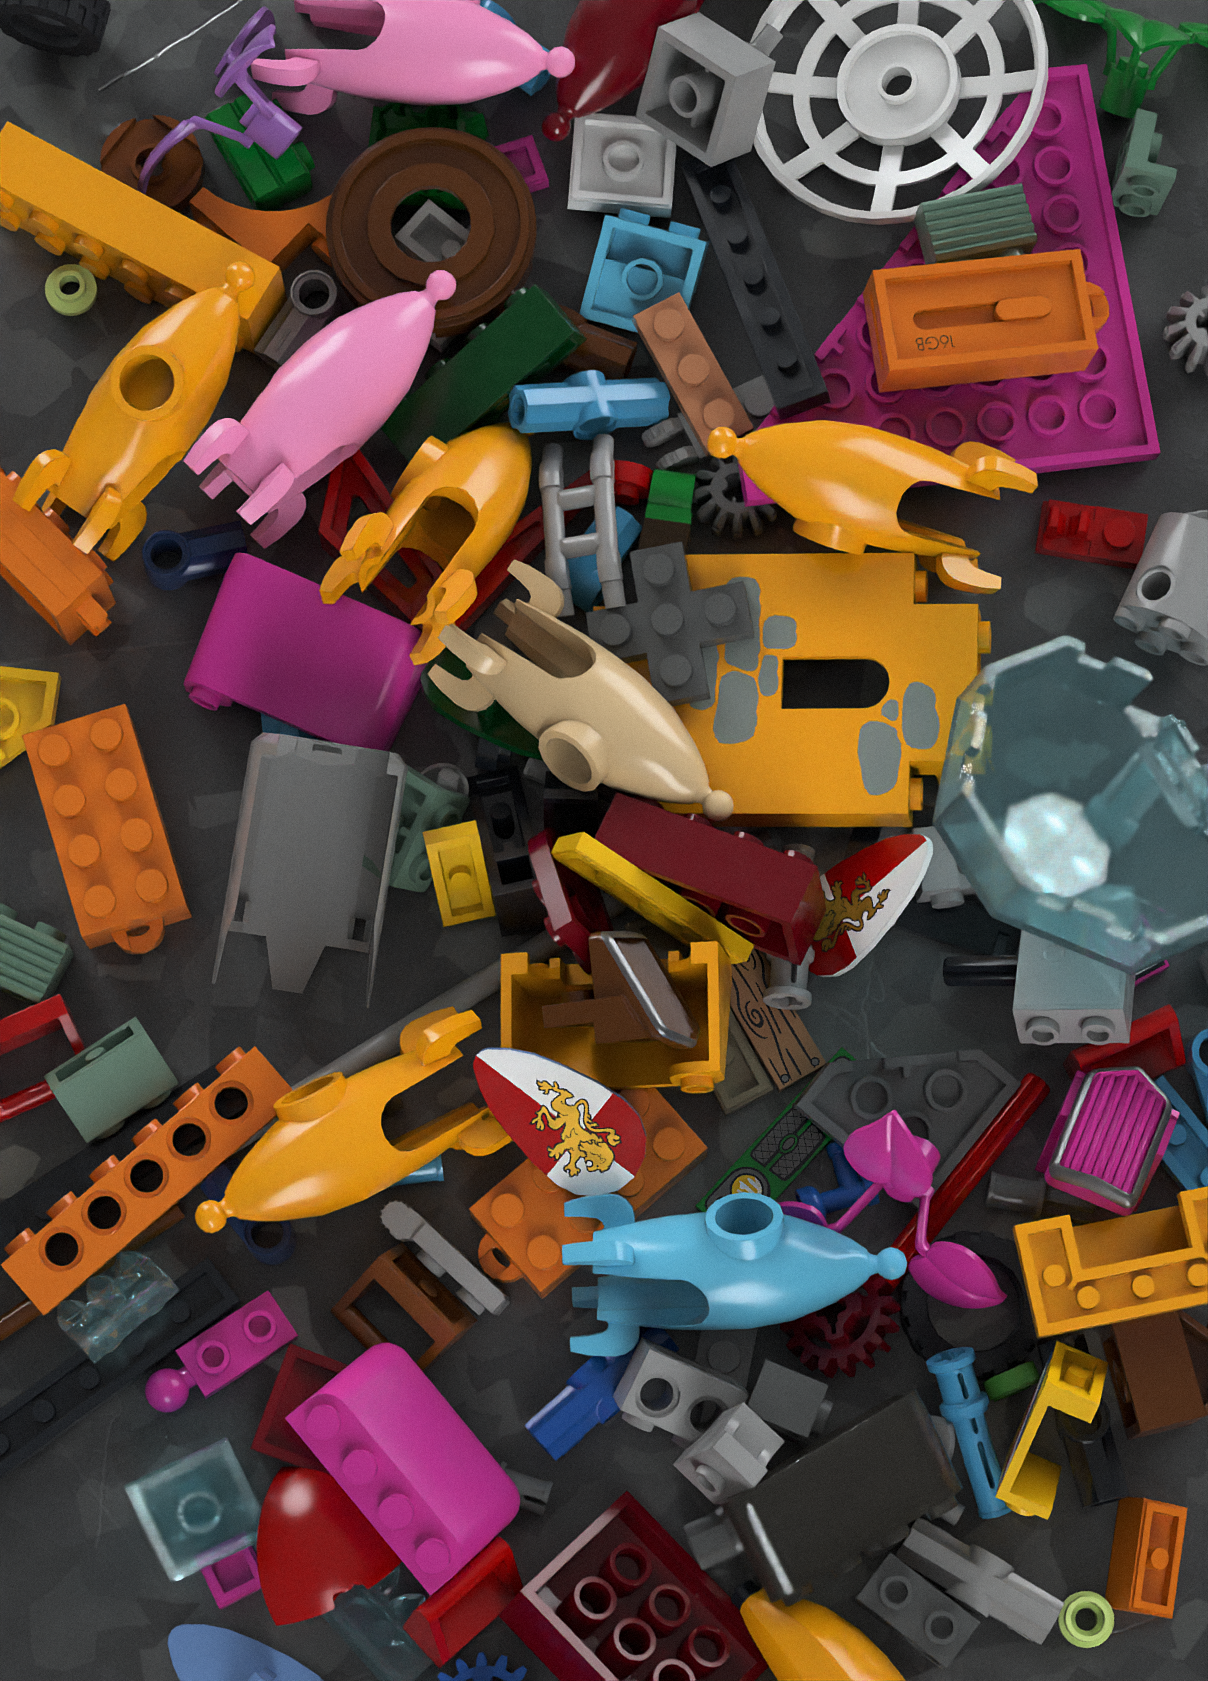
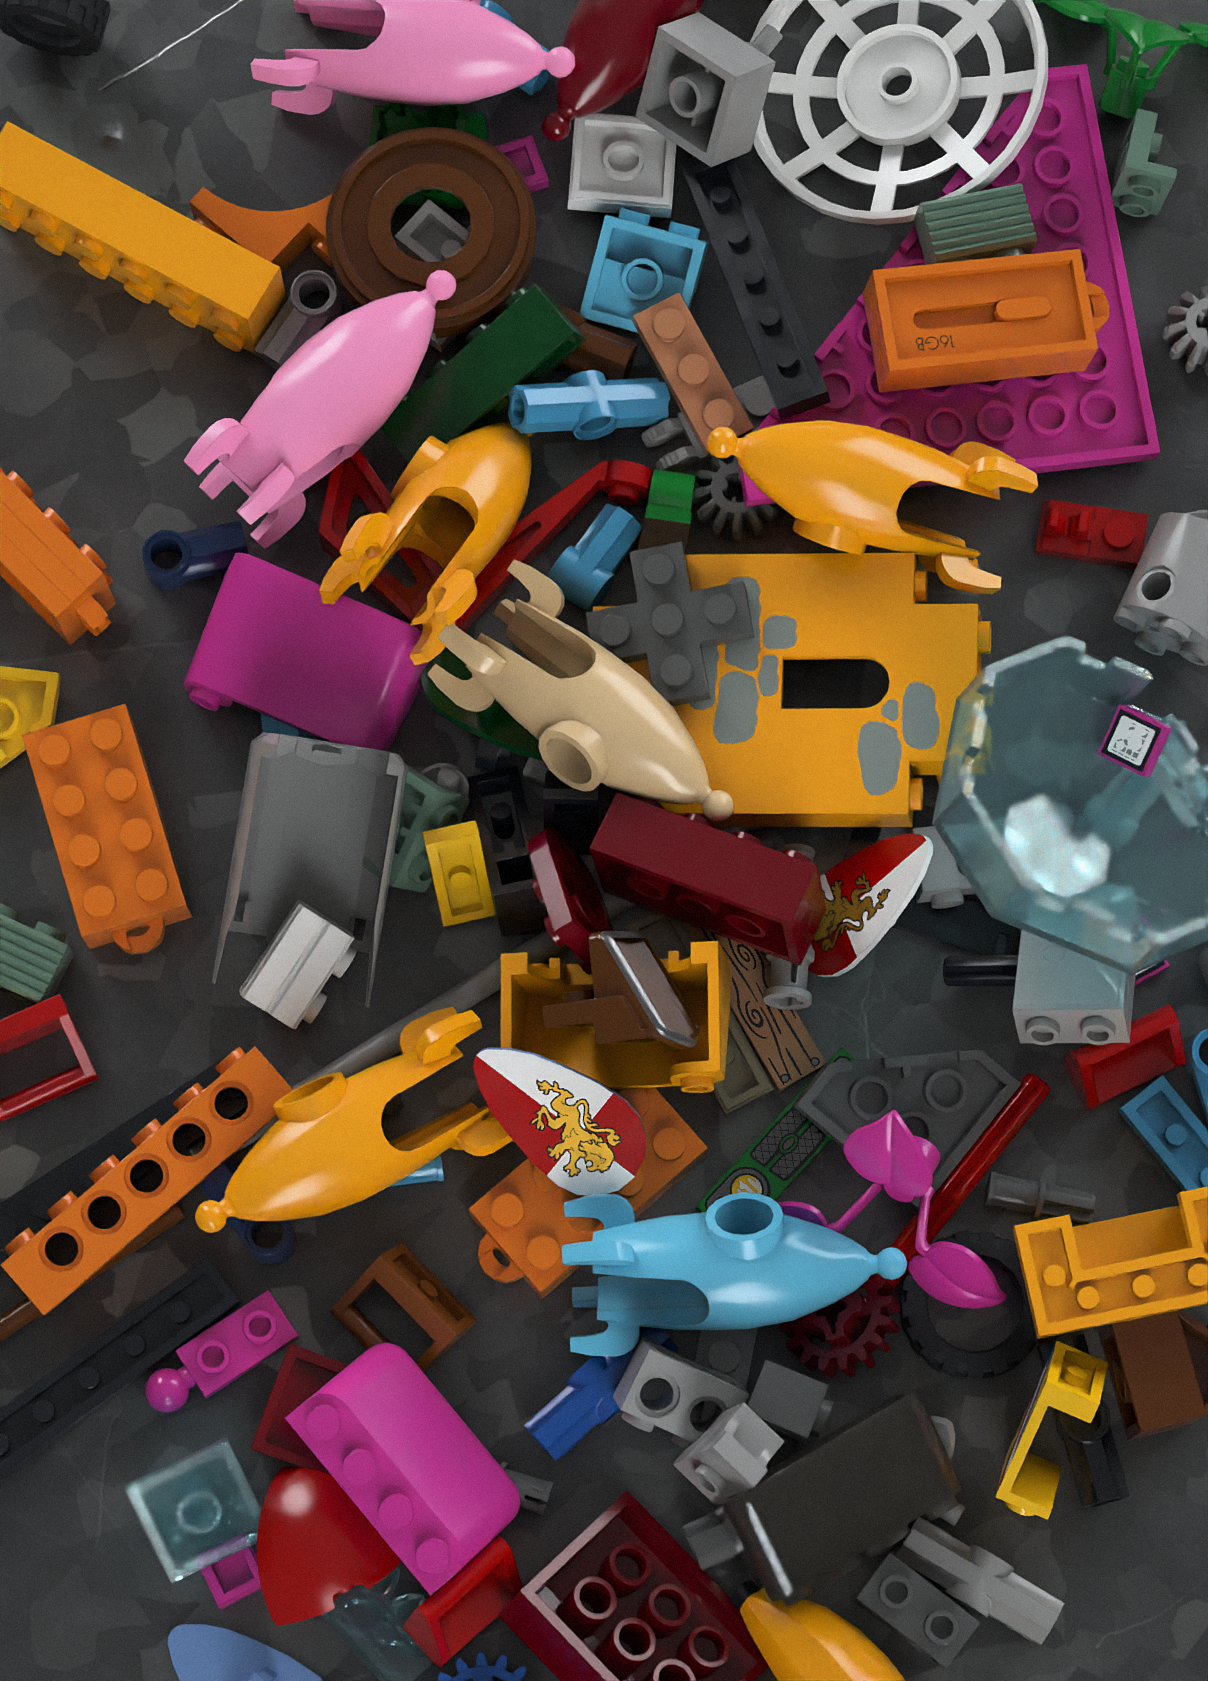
(78, 302): yellowish green plate -> none
(111, 1081): sand green brick -> none
(115, 1304): clear light blue plate -> none
(142, 417): light orange piece -> none
(181, 166): dark orange plate -> none
(263, 179): green brick -> none
(264, 120): medium lavender plant -> none
(298, 965): none -> white brick
(442, 1255): light grey hinge -> none
(602, 542): light grey piece -> none
(646, 895): yellow tile -> none
(850, 1186): blue piece -> none
(965, 1408): dark azure pin -> none
(1012, 1381): bright green tile -> none
(1103, 1619): yellowish green plate -> none
(1108, 1138): dark pink piece -> none
(1134, 740): none -> tile
(1146, 1557): orange slope -> none

